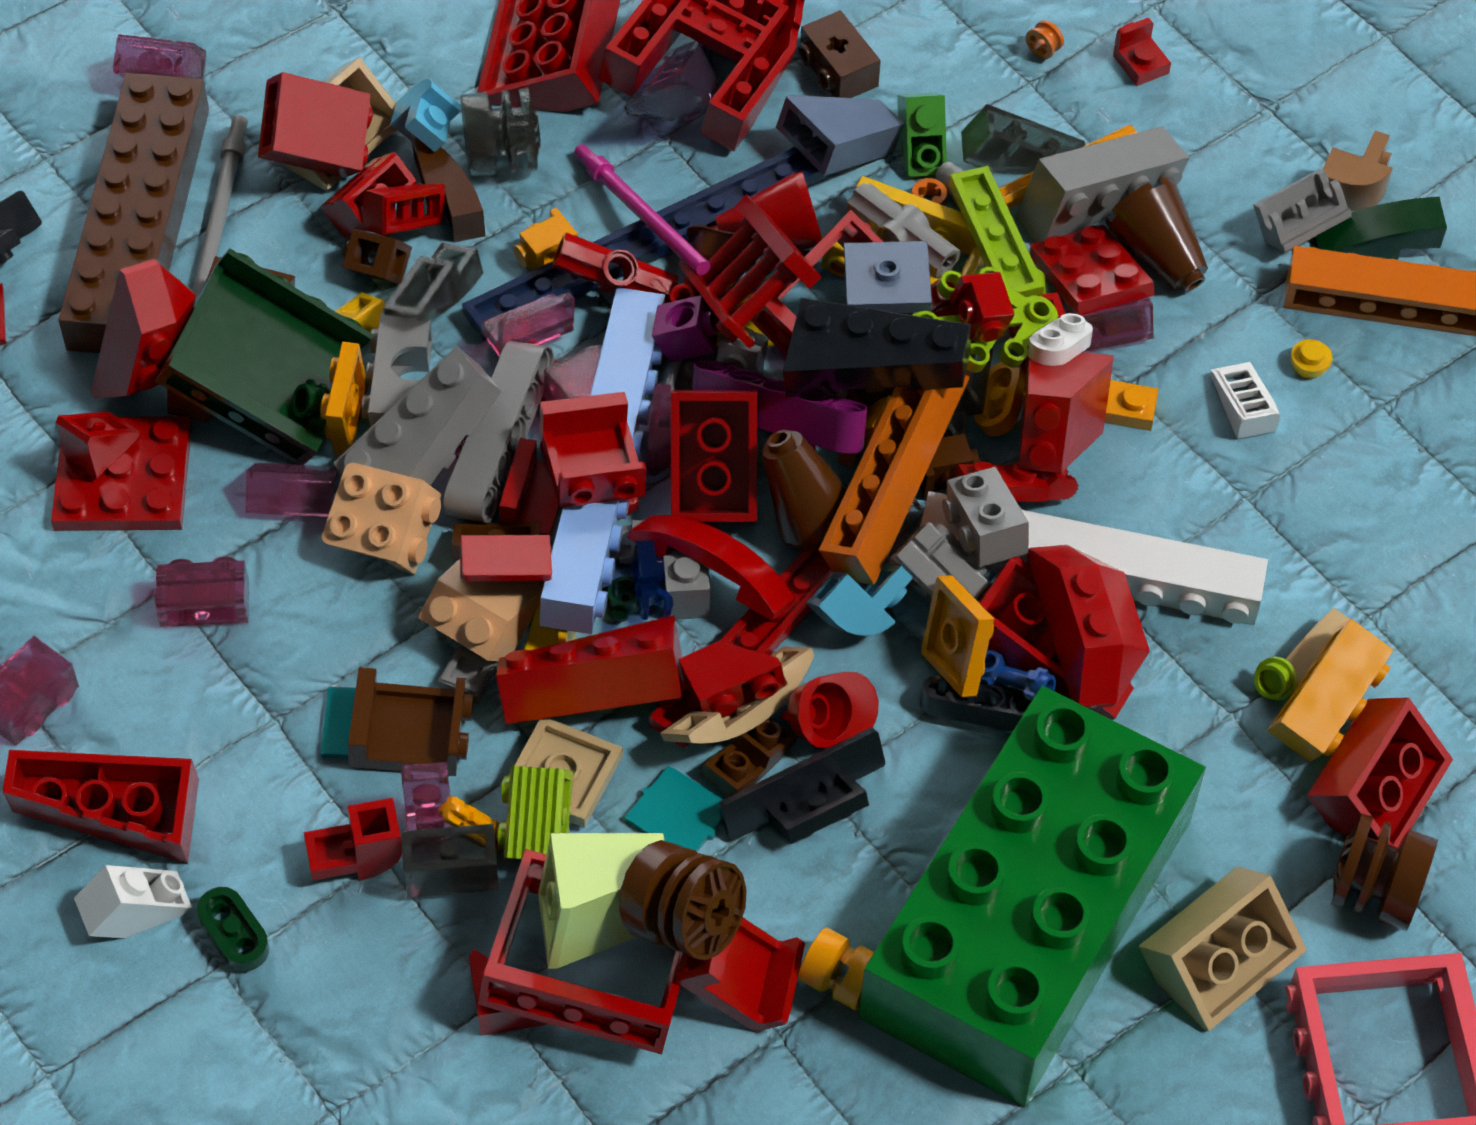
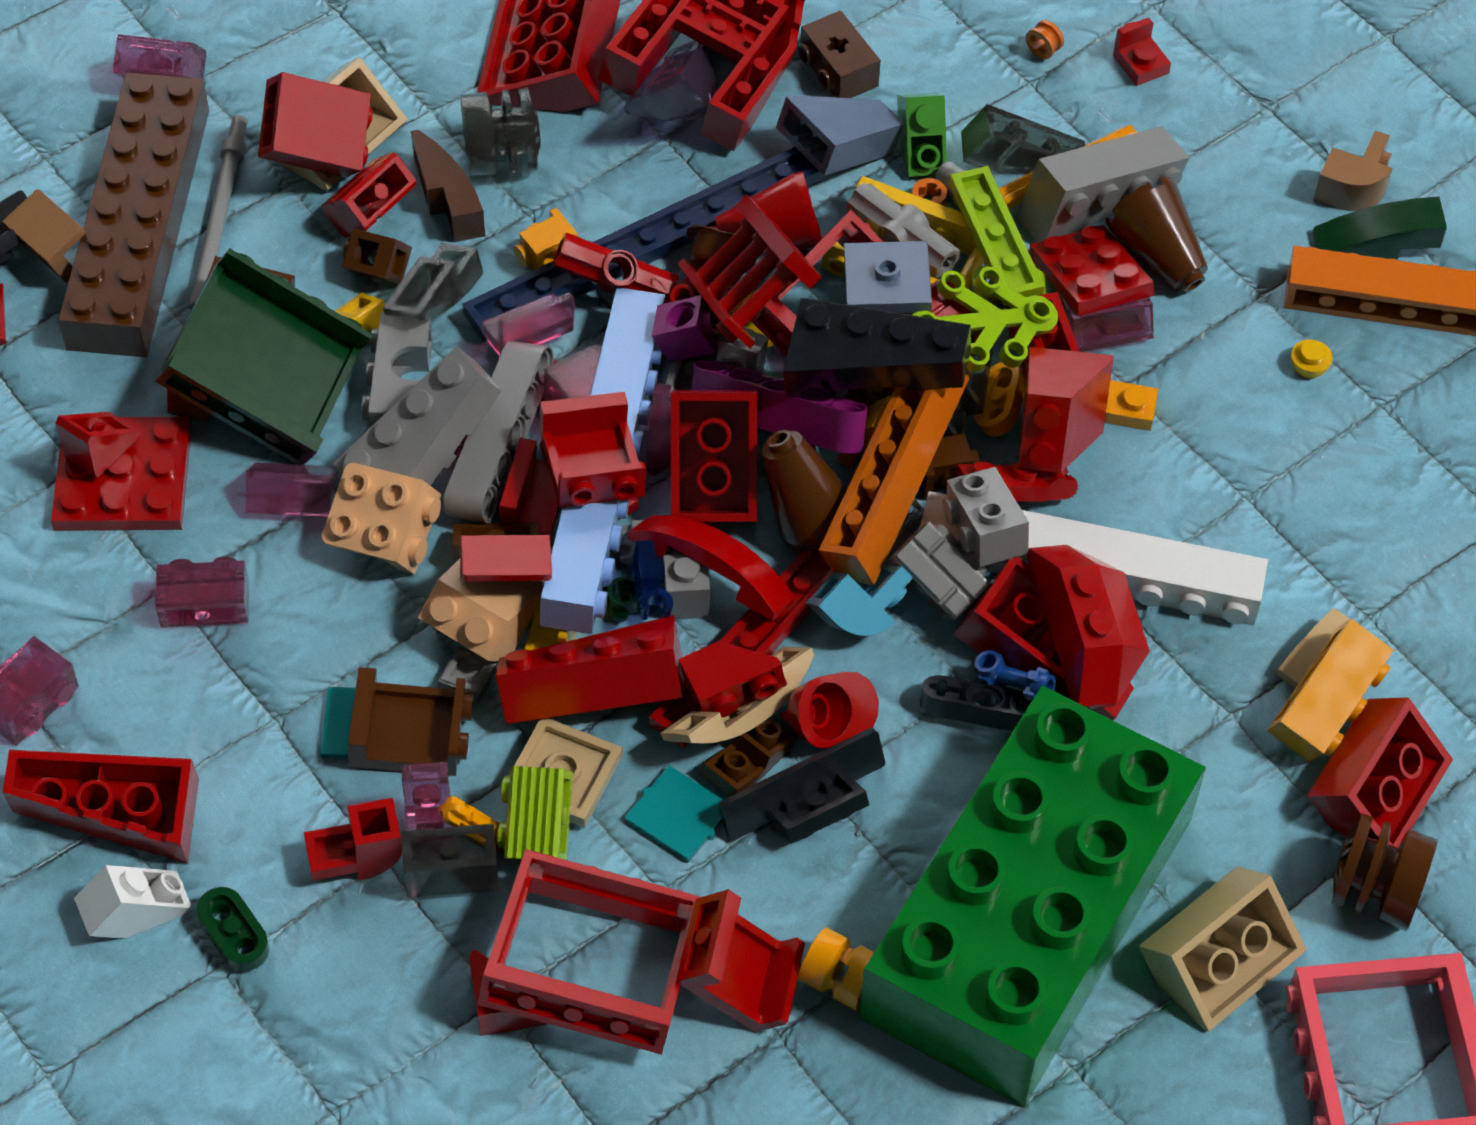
(45, 231): none -> medium nougat panel
(140, 329): red wedge -> none
(308, 400): dark green plate -> none
(344, 403): light orange plate -> none
(380, 208): red slope -> none
(425, 114): medium azure brick -> none
(583, 892): yellowish green slope -> none
(603, 173): dark pink bar -> none
(682, 899): reddish brown wheel -> none
(957, 636): light orange plate -> none
(983, 305): red brick -> none
(1060, 340): white plate -> none
(1250, 423): white slope -> none
(1275, 678): lime plate -> none
(1301, 211): light grey hinge -> none

